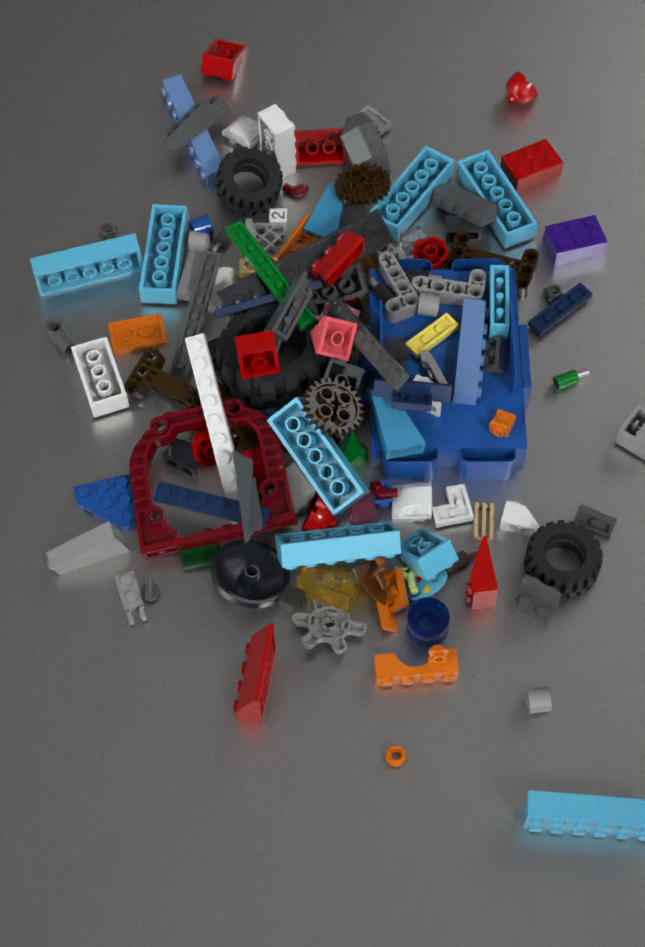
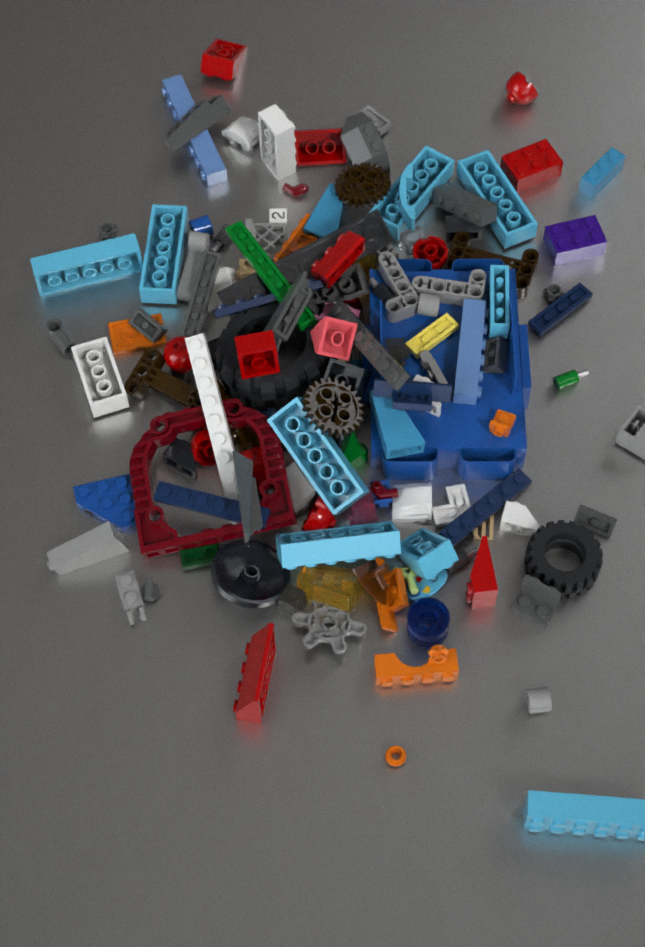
(147, 325): none -> dark grey slope
(177, 355): none -> red cylinder
(254, 162): black tyre -> none
(407, 211): none -> medium azure slope
(412, 273): black piece -> none
(486, 507): none -> dark blue plate
(601, 173): none -> dark azure brick

